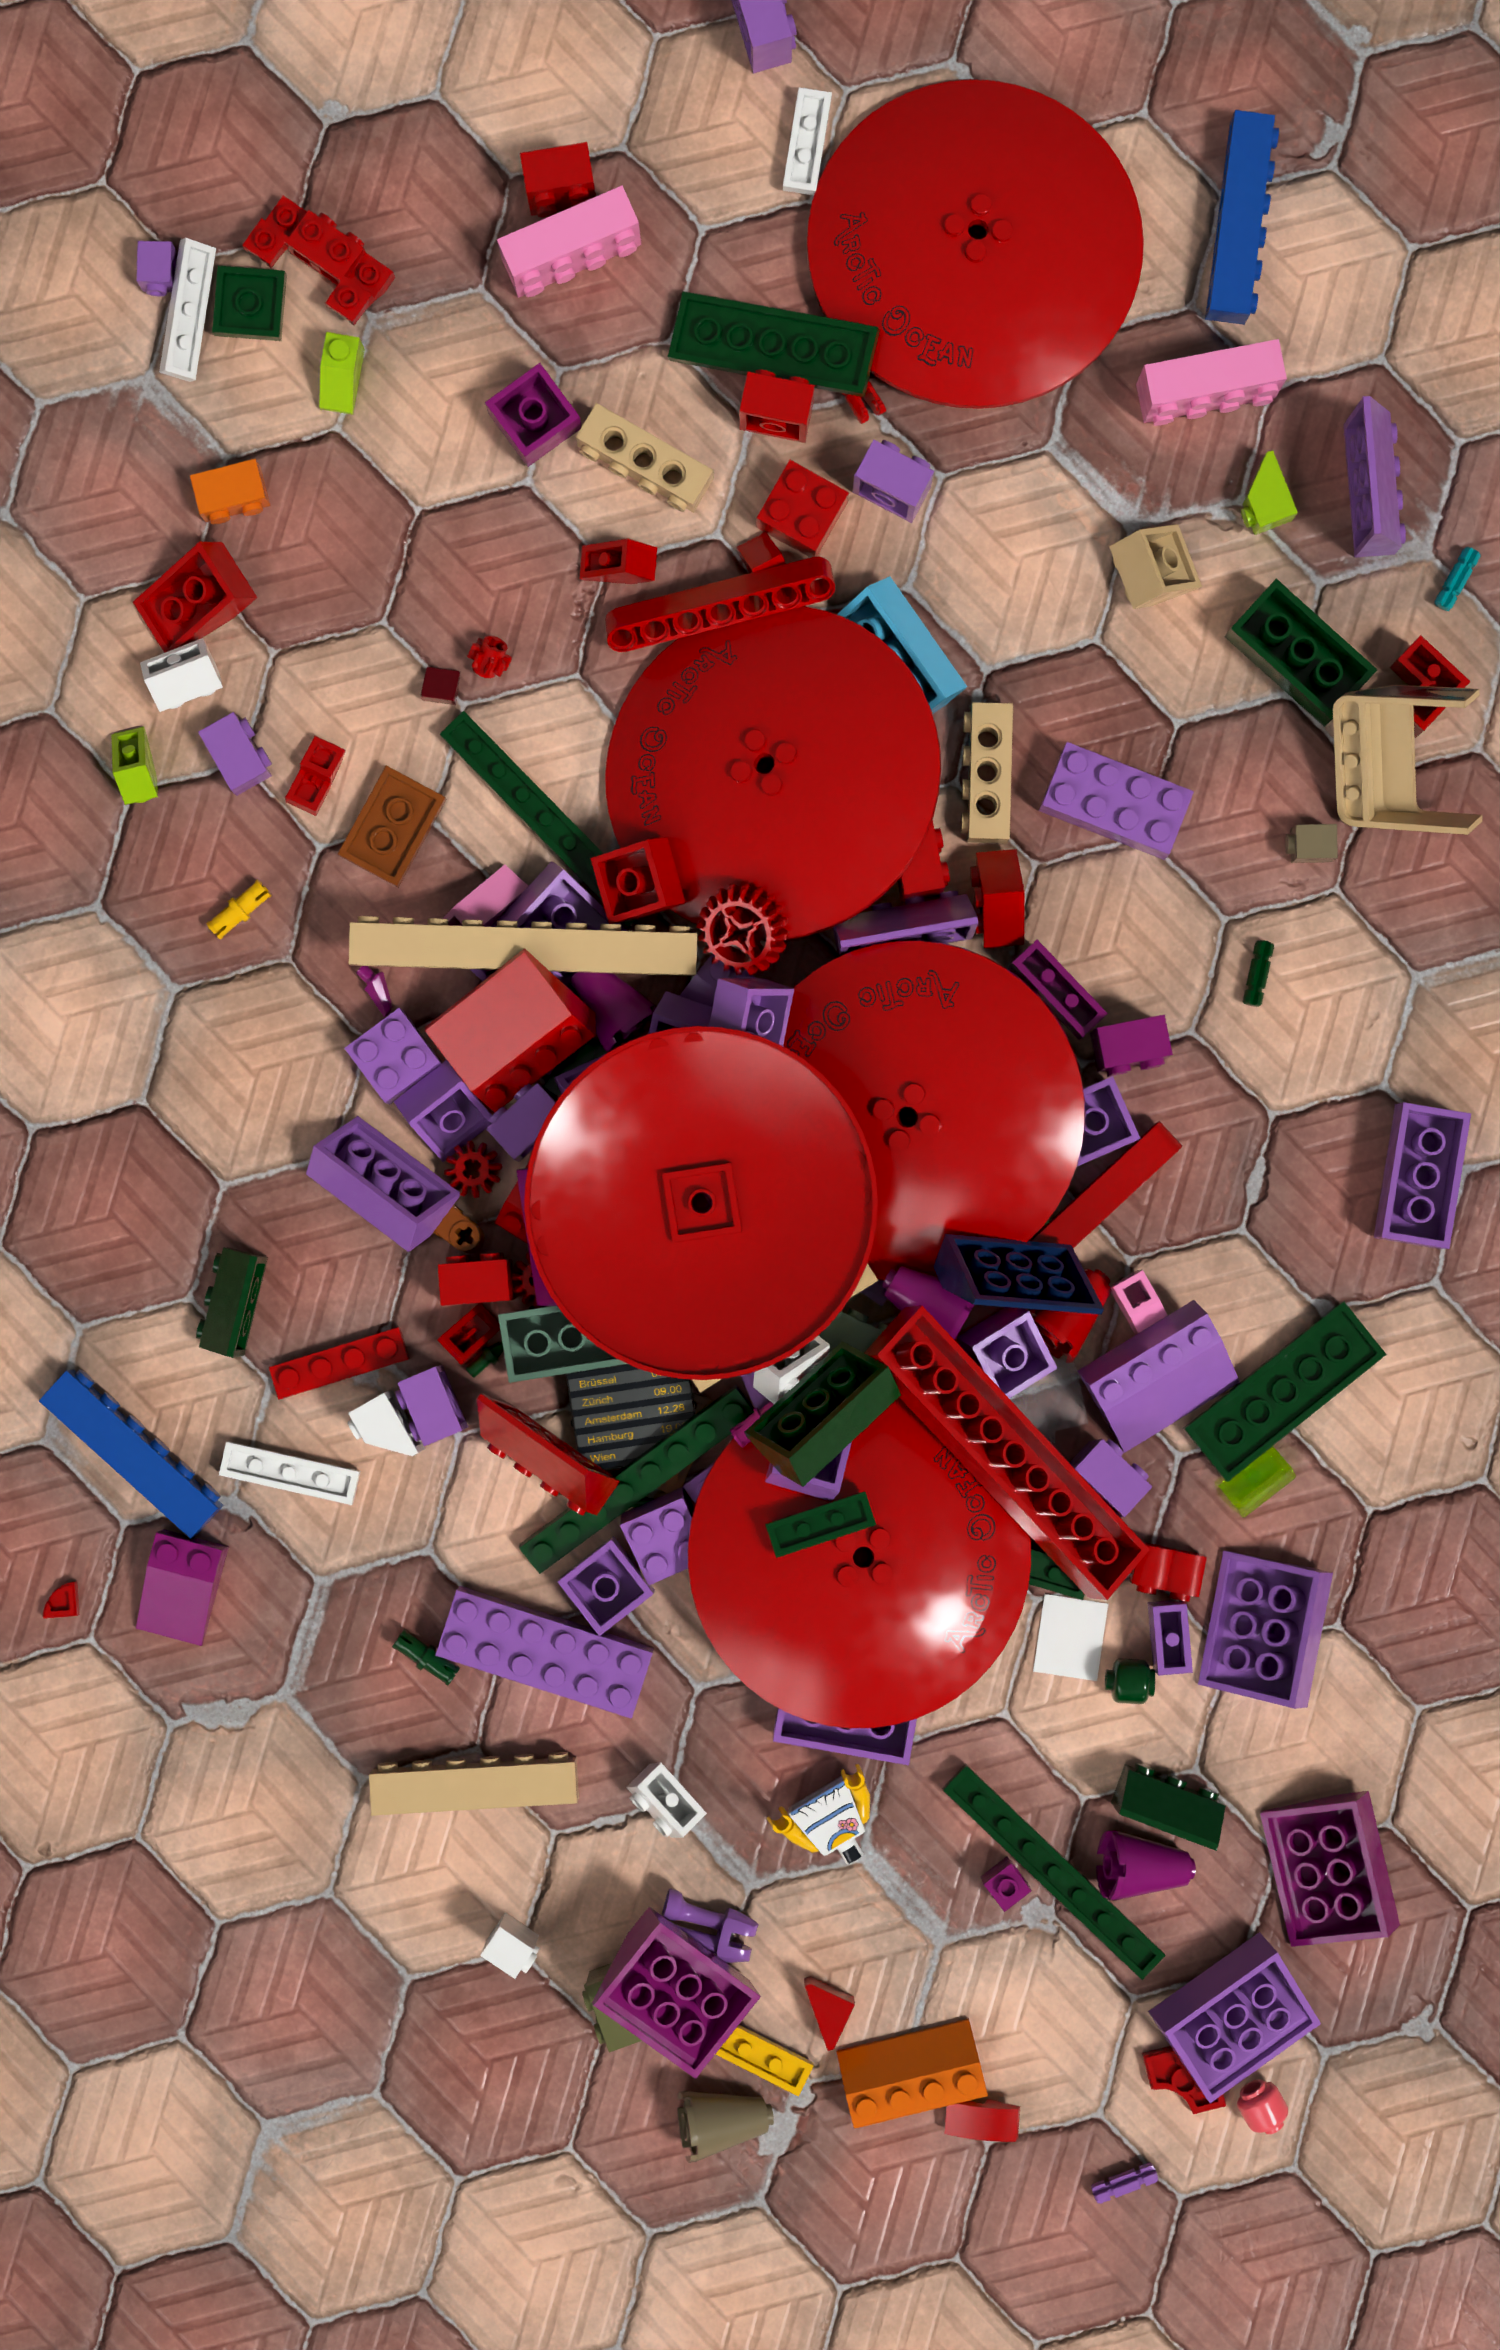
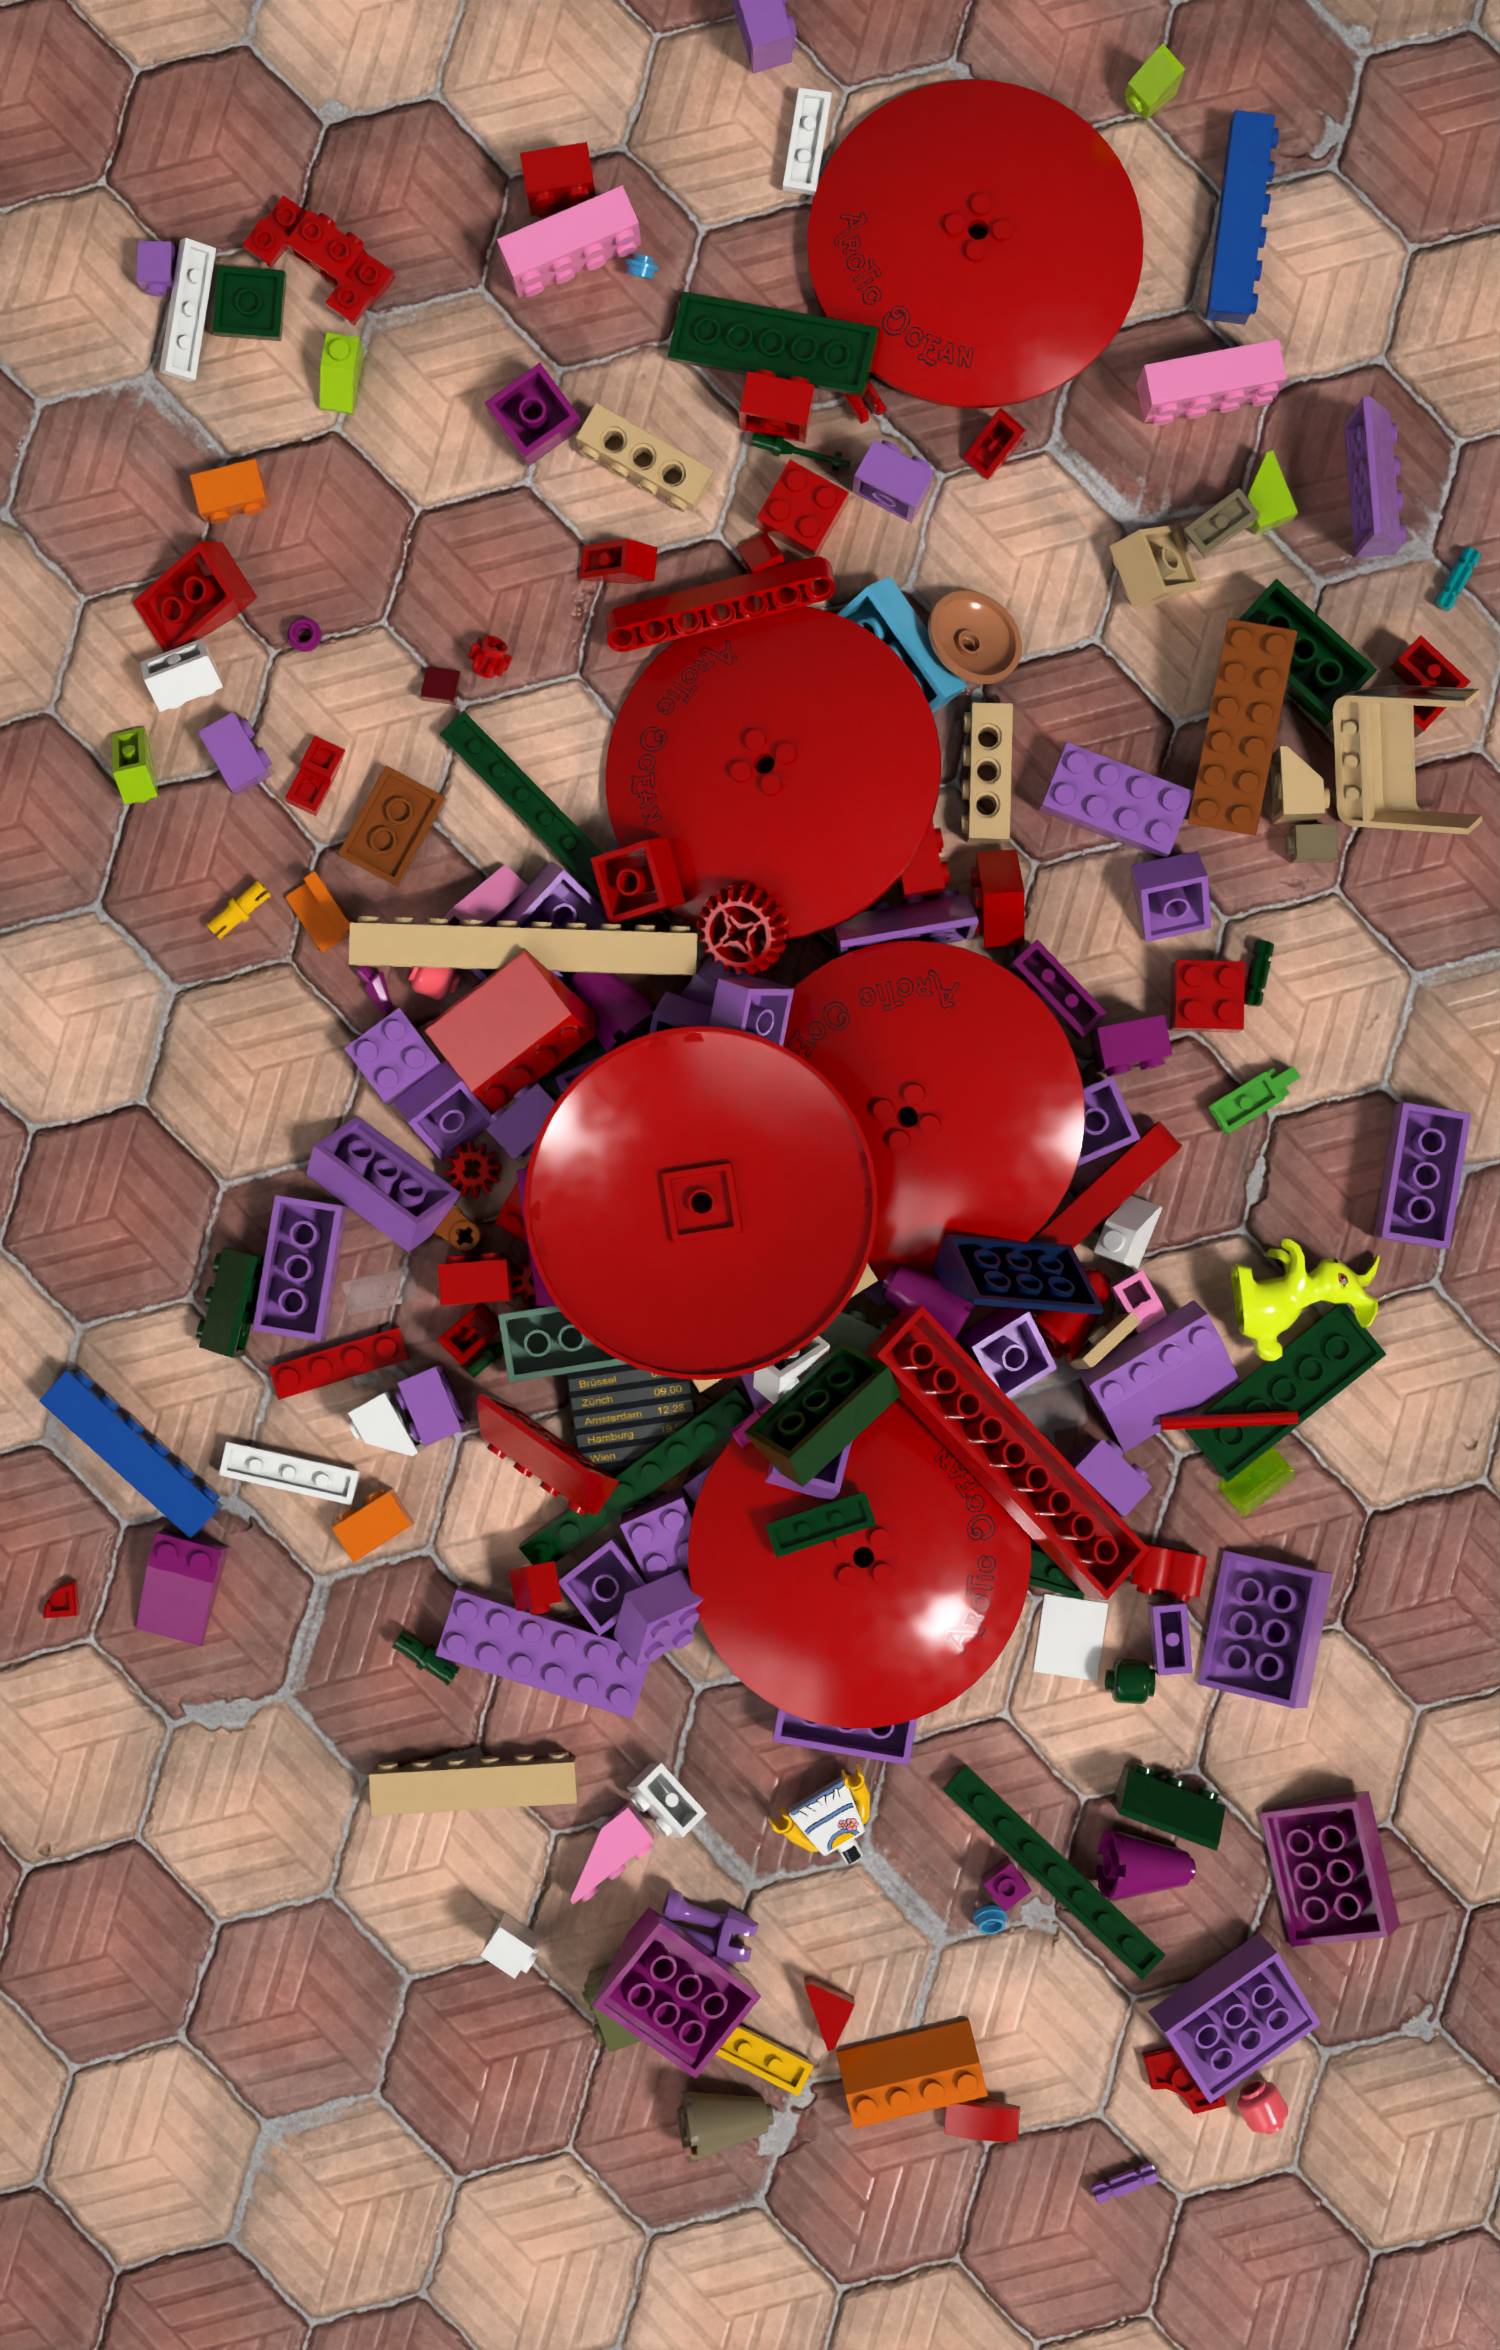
(297, 627): none -> magenta plate
(300, 1268): none -> medium lavender brick
(319, 912): none -> orange panel
(372, 1525): none -> orange brick
(380, 1290): none -> clear slope
(433, 981): none -> coral head
(535, 1587): none -> red brick
(618, 1840): none -> bright pink slope
(641, 266): none -> dark azure plate
(657, 1618): none -> medium lavender brick
(780, 446): none -> dark green piece
(974, 637): none -> nougat dish
(990, 1918): none -> dark azure plate
(995, 444): none -> red slope
(1104, 1340): none -> tan plate
(1128, 1232): none -> white slope
(1154, 83): none -> lime slope
(1172, 896): none -> medium lavender slope
(1207, 996): none -> red brick
(1221, 523): none -> dark tan panel
(1229, 1420): none -> red bar
(1242, 726): none -> dark orange brick
(1252, 1099): none -> bright green hinge
(1274, 1304): none -> neon yellow animal
(1295, 789): none -> tan slope

